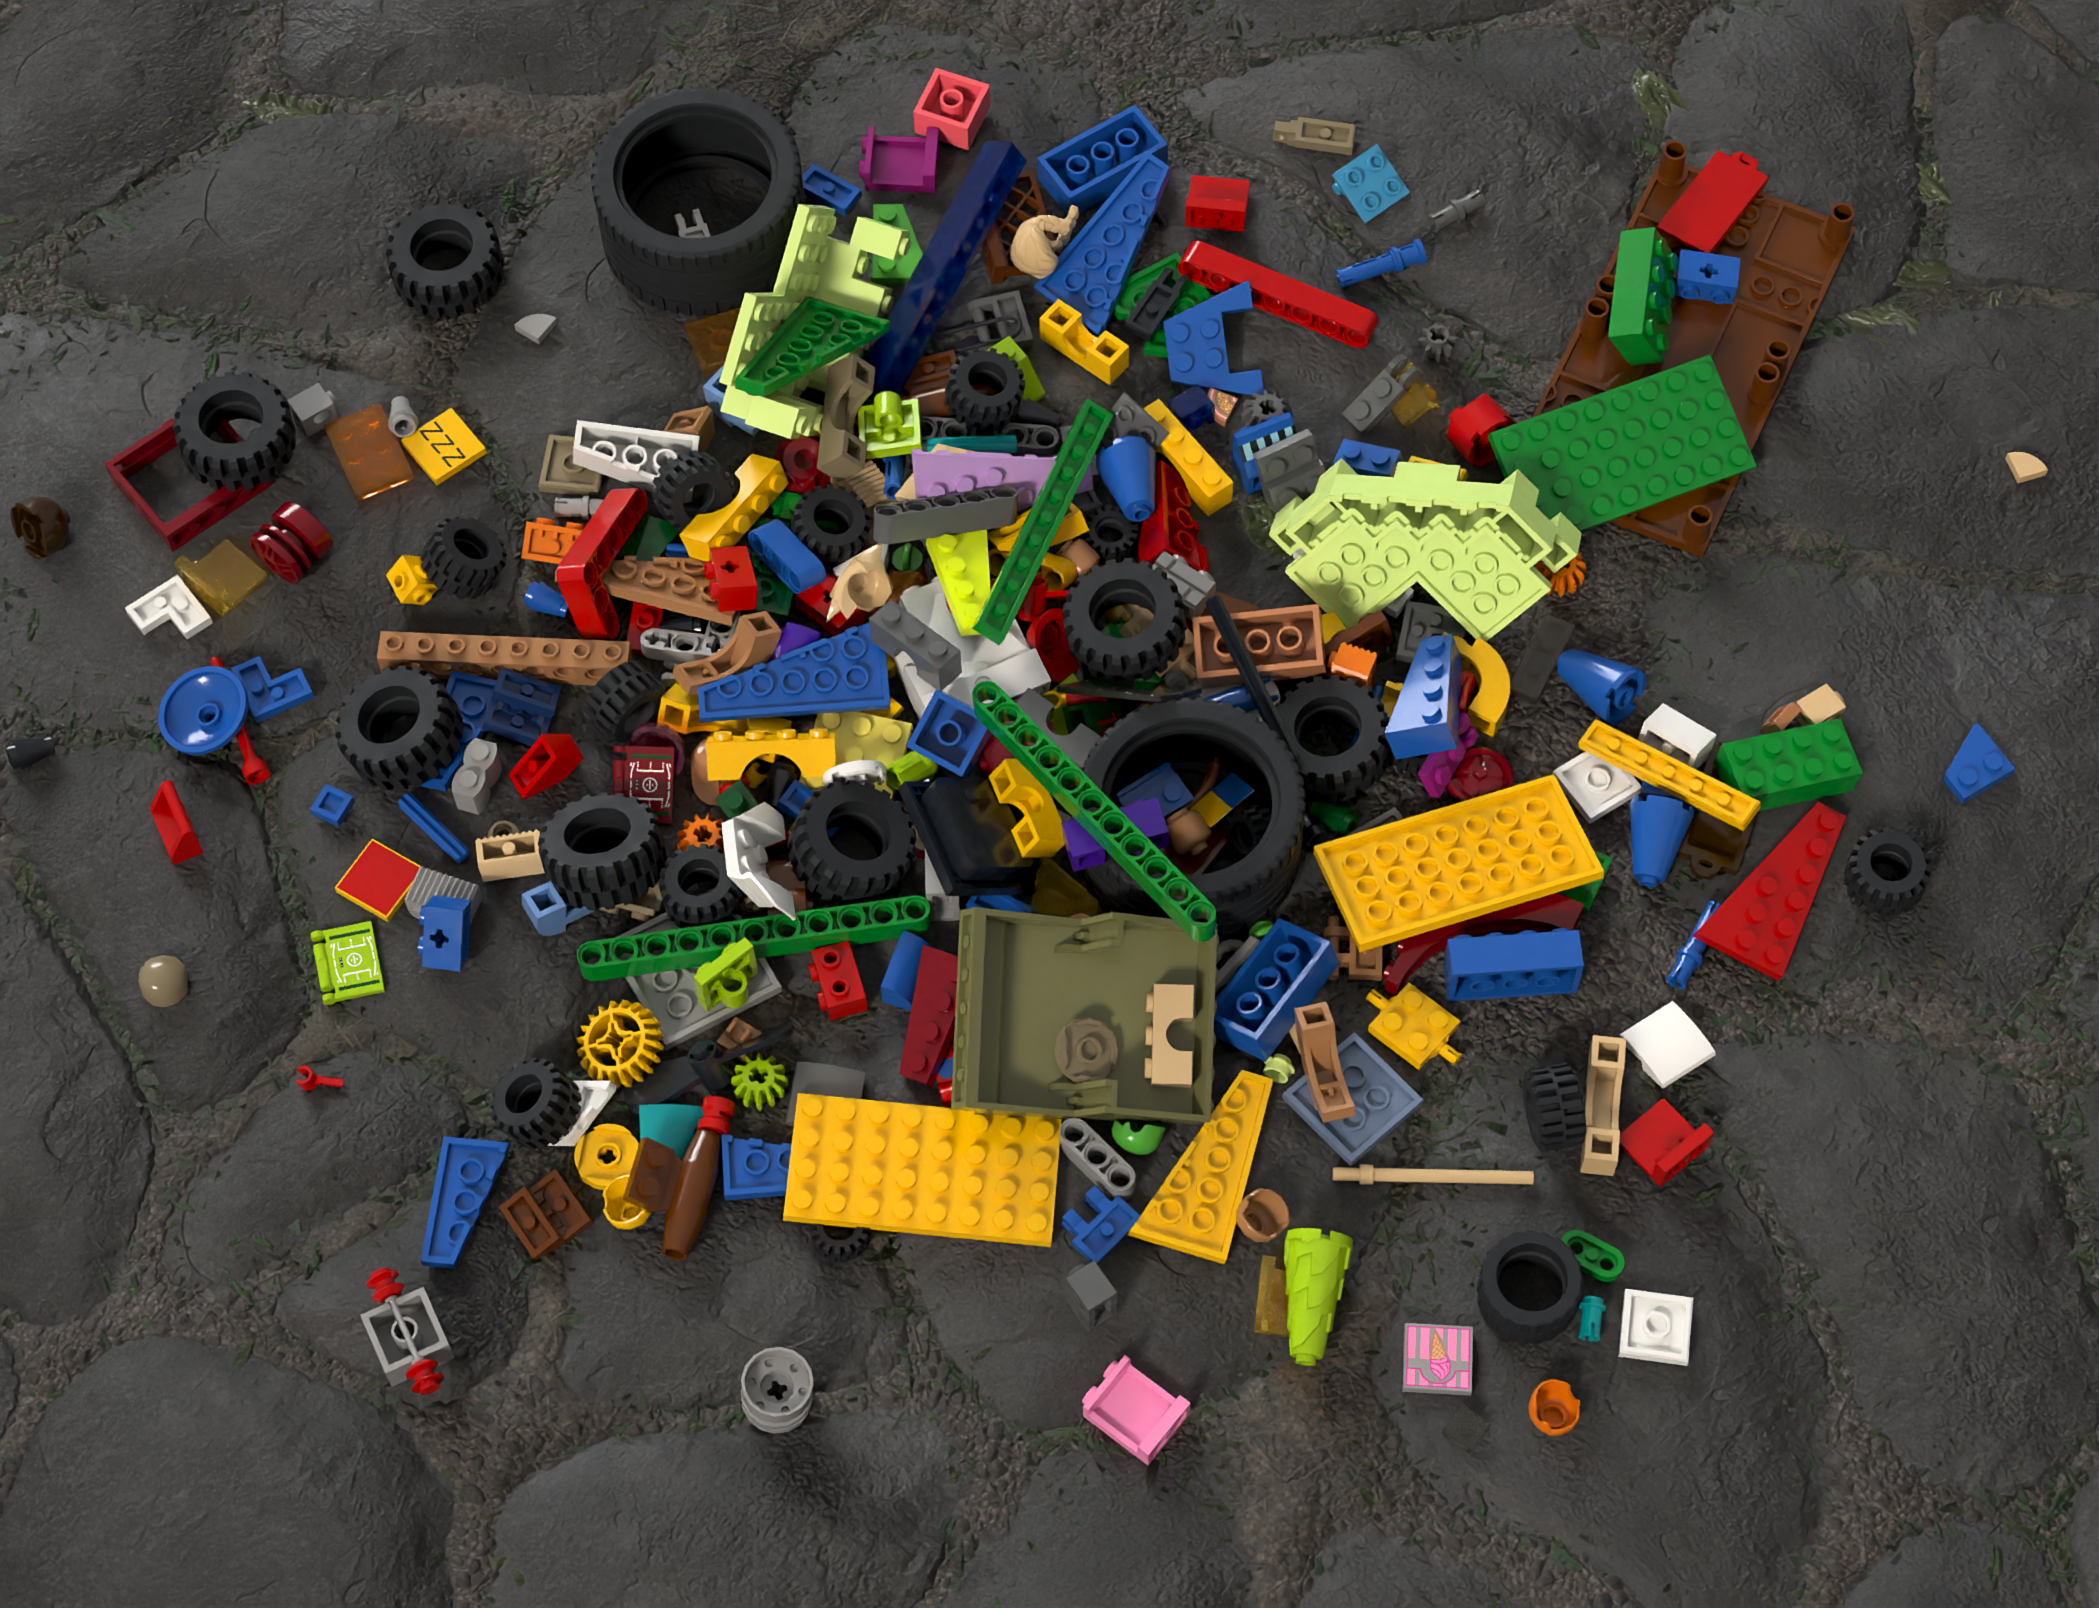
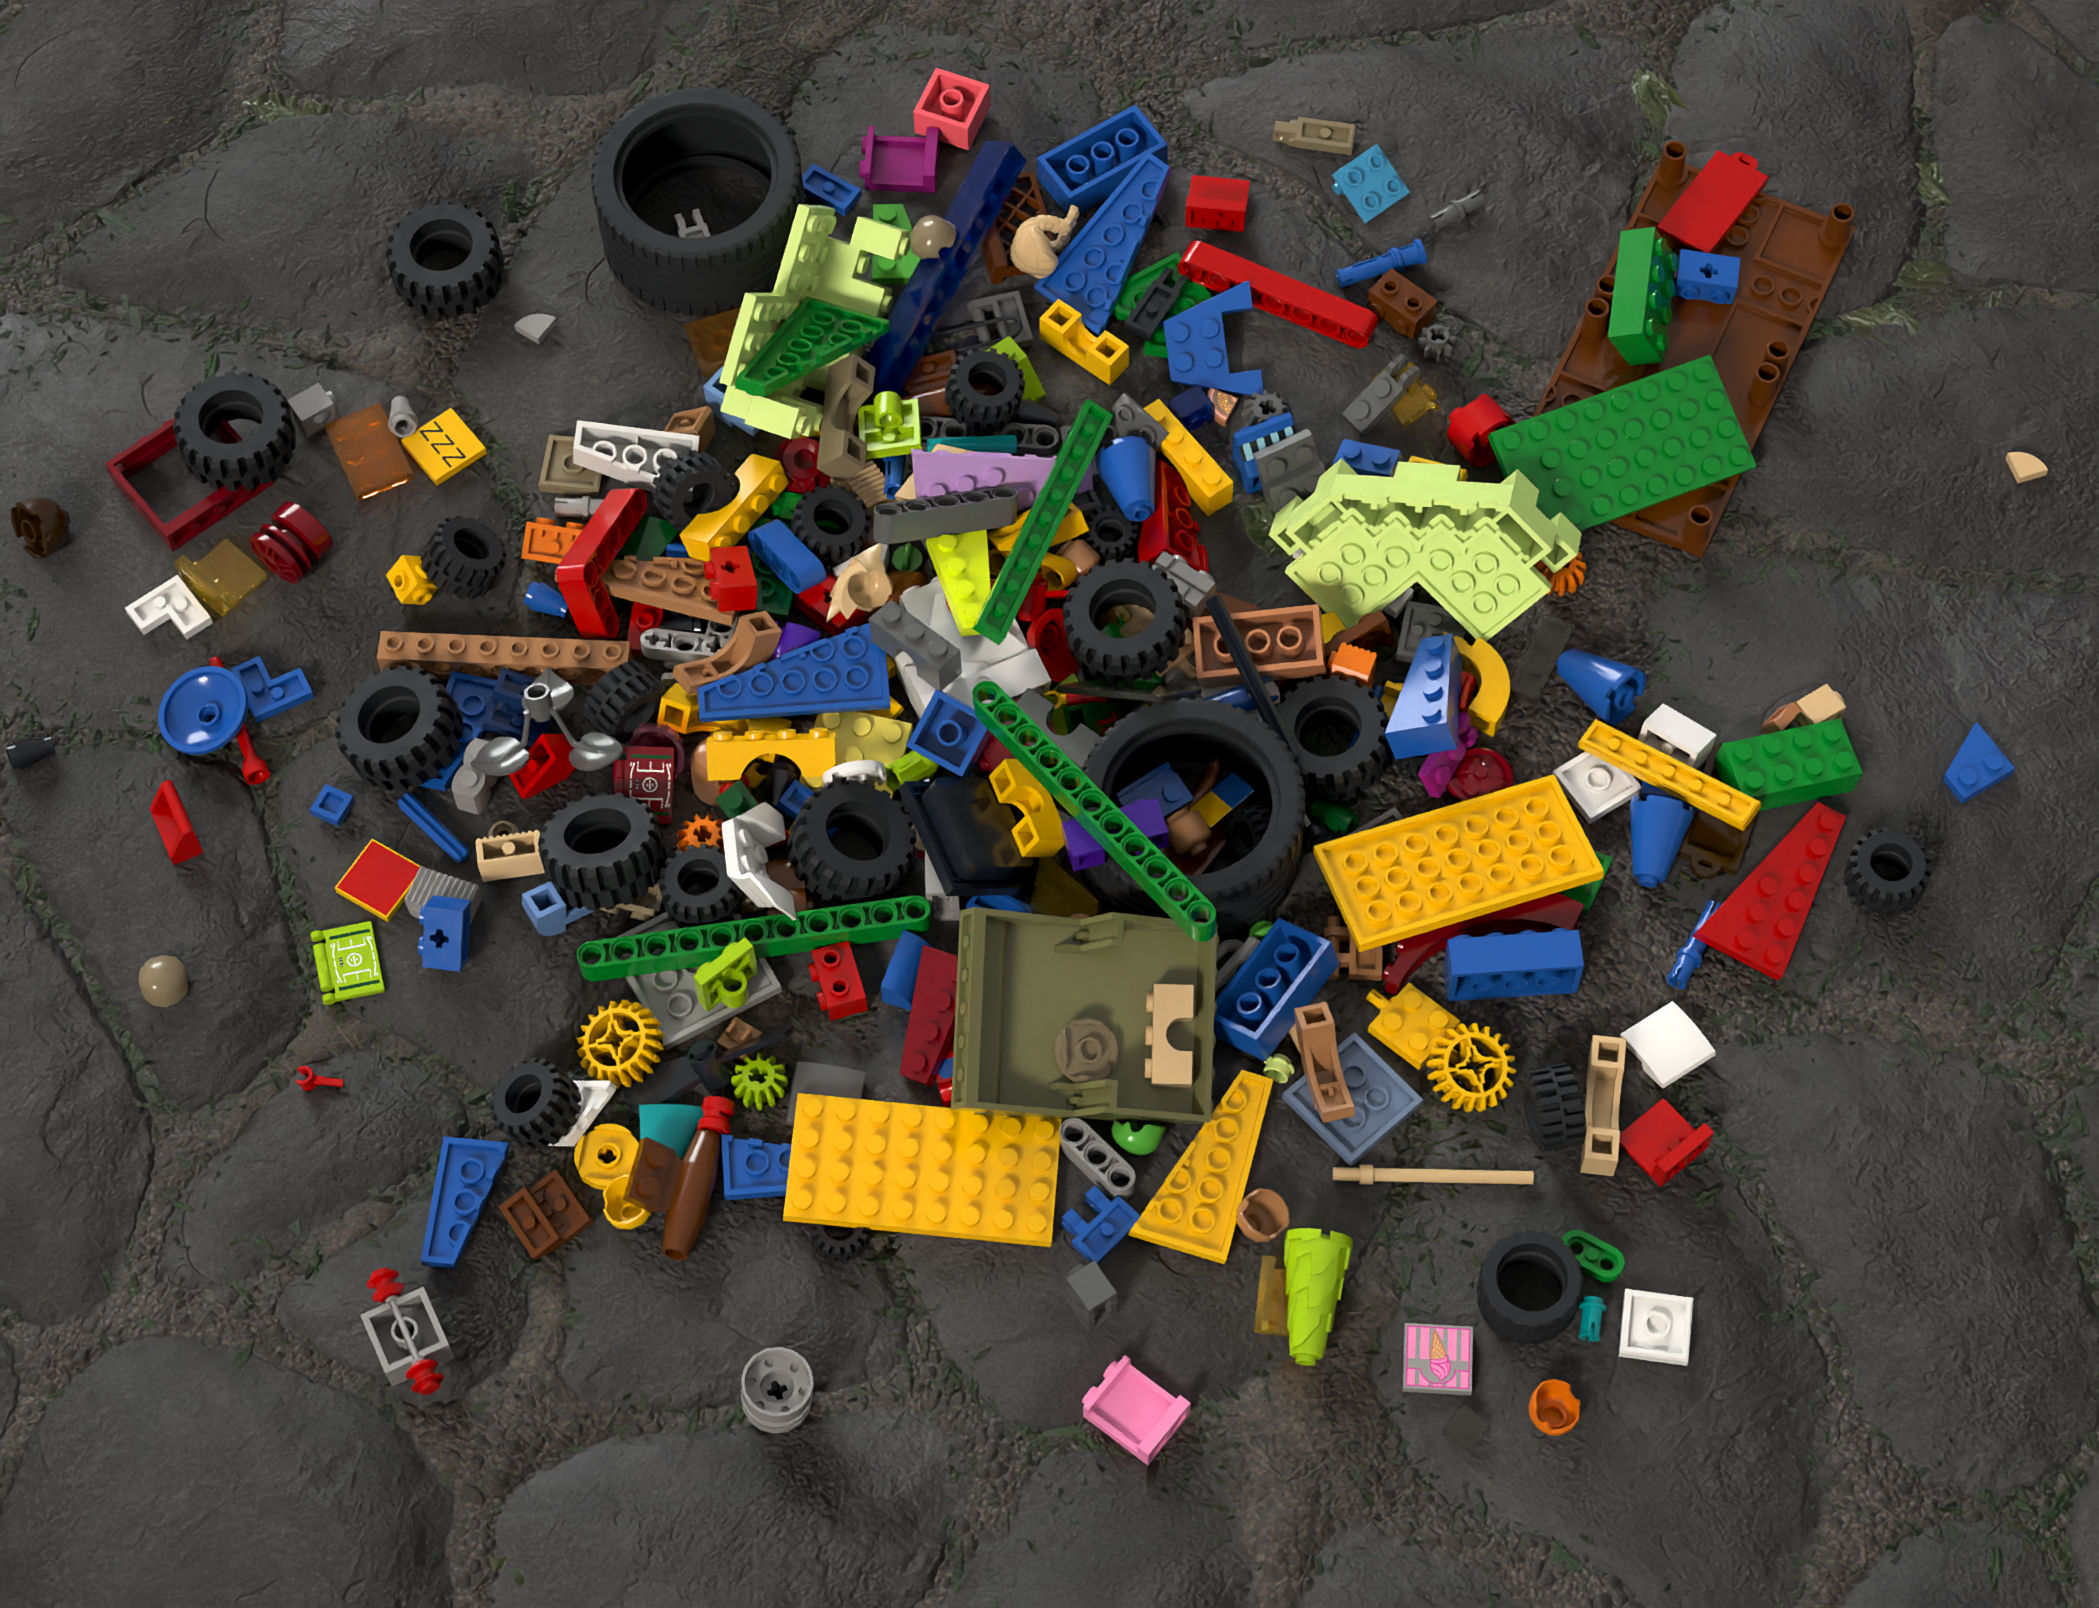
(542, 701): none -> dark grey plant
(930, 236): none -> dark tan hair
(1402, 304): none -> reddish brown brick
(1469, 1055): none -> yellow gear

